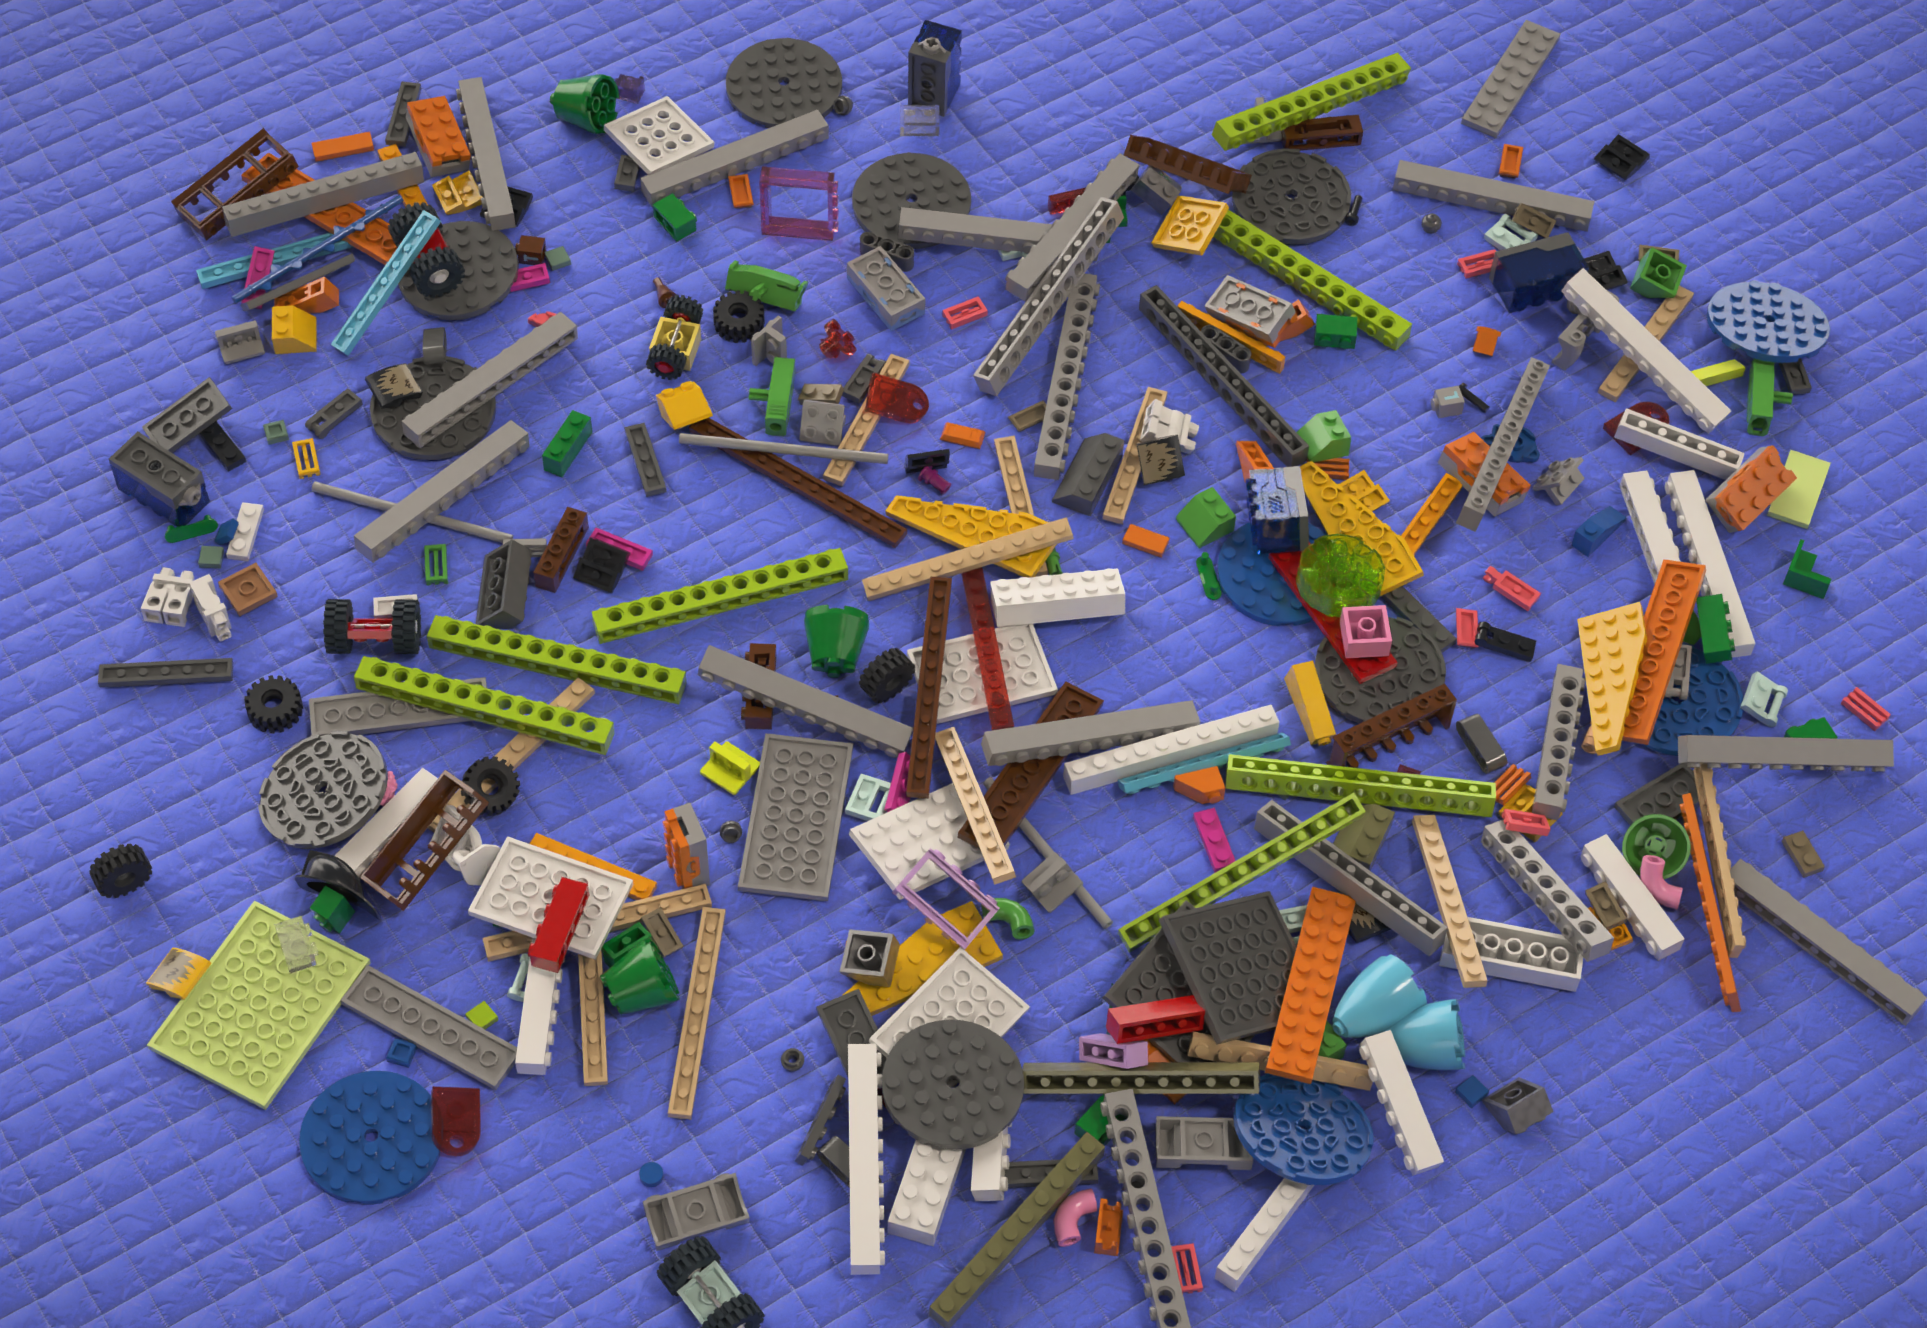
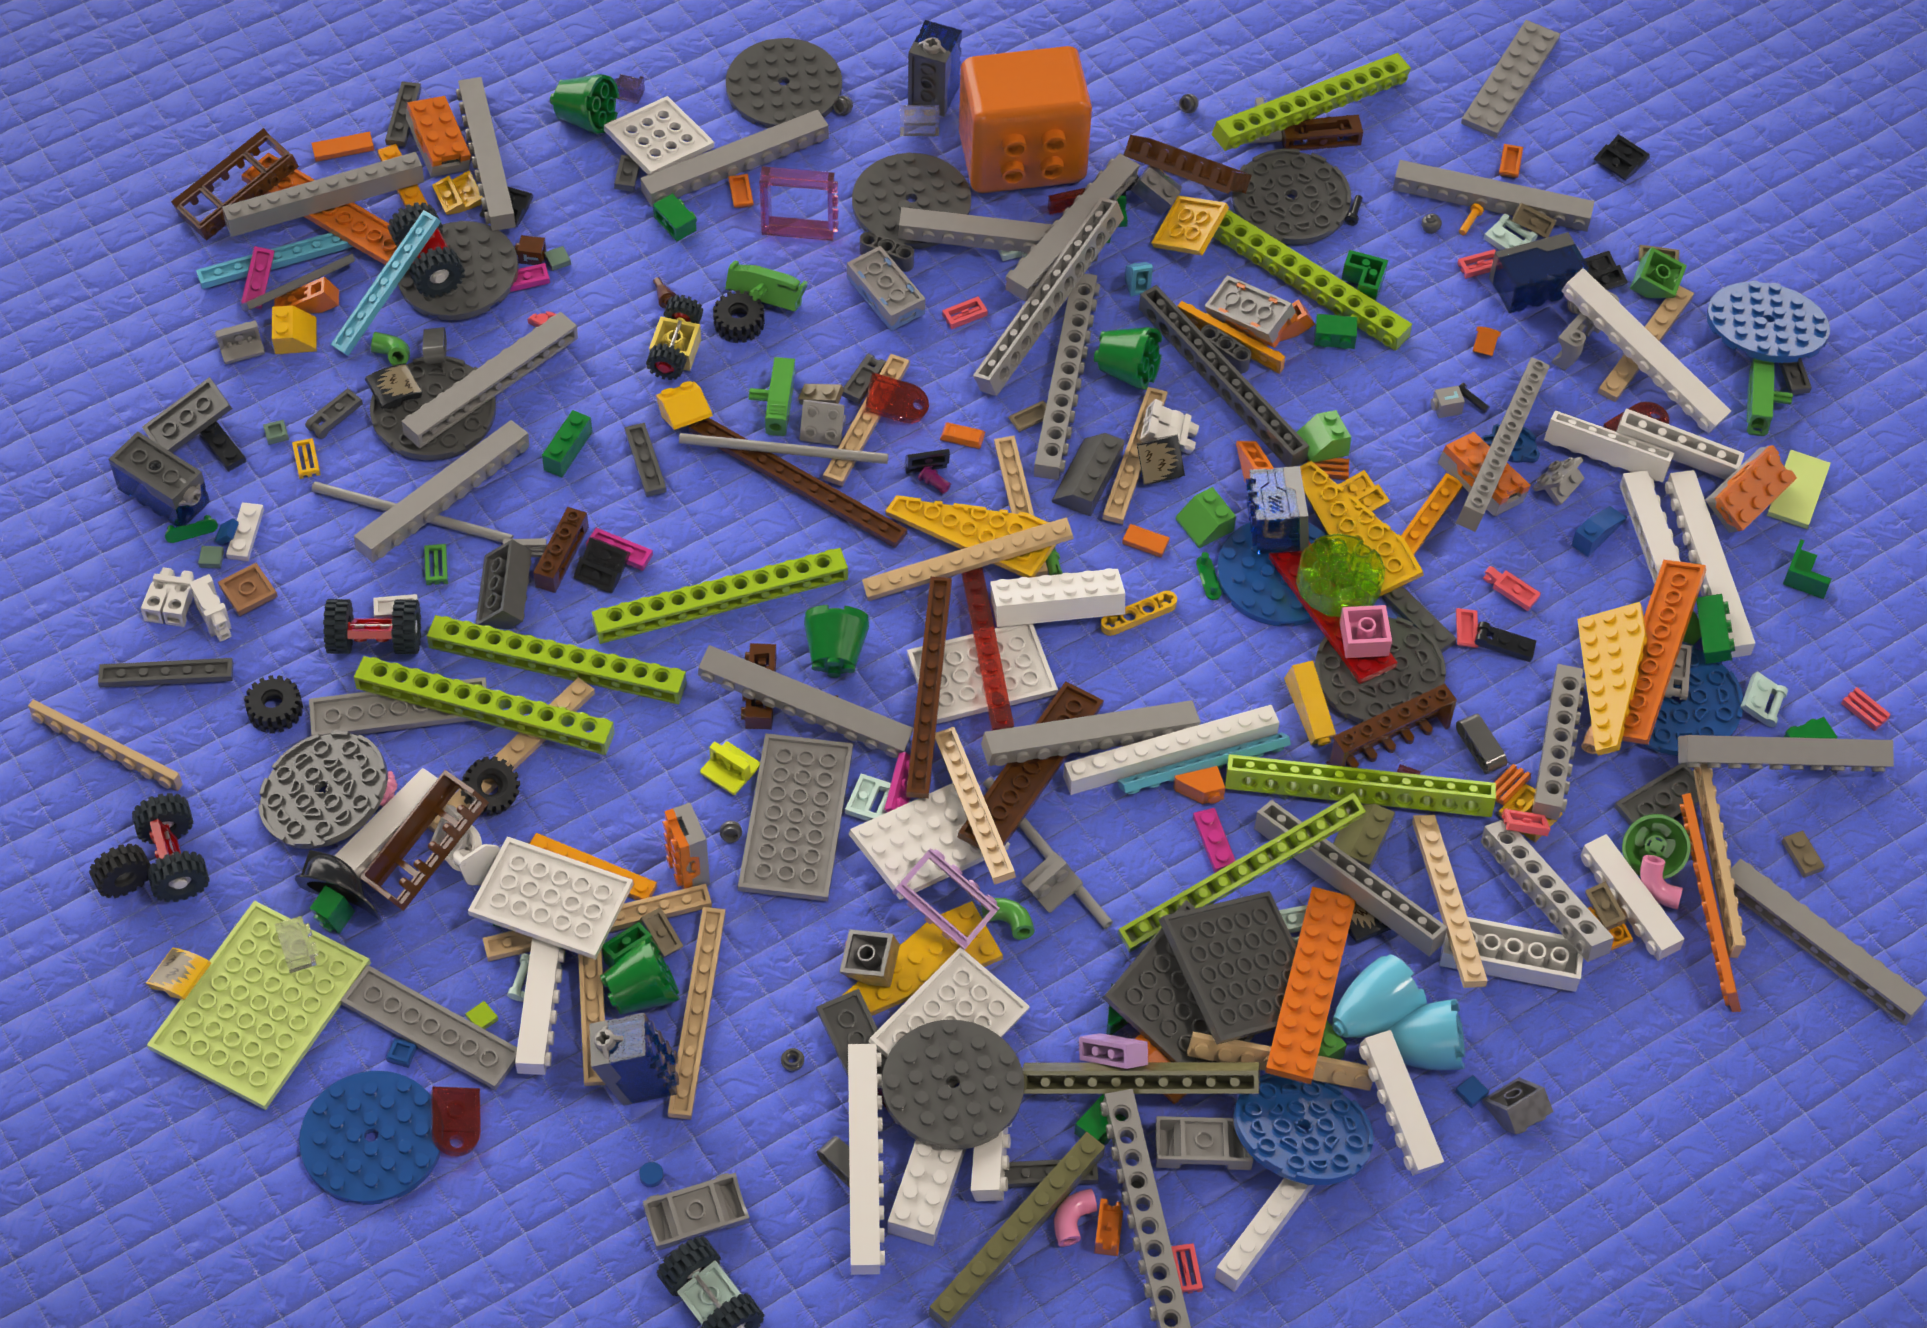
(110, 748): none -> tan plate
(162, 823): none -> black plate
(326, 245): blue plant -> none
(390, 345): none -> bright green cylinder
(559, 924): red brick -> none
(633, 1059): none -> clear blue piece
(769, 342): light grey bracket -> none
(817, 1128): dark grey plate -> none
(836, 341): clear red plate -> none
(887, 675): black tyre -> none
(1024, 119): none -> orange piece
(1130, 355): none -> green cone
(1138, 277): none -> medium azure slope
(1140, 615): none -> yellow beam
(1155, 1019): red brick -> none
(1188, 103): none -> dark grey plate
(1366, 272): none -> green brick
(1476, 210): none -> light orange piece
(1608, 446): none -> white brick
(1720, 372): neon yellow slope -> none

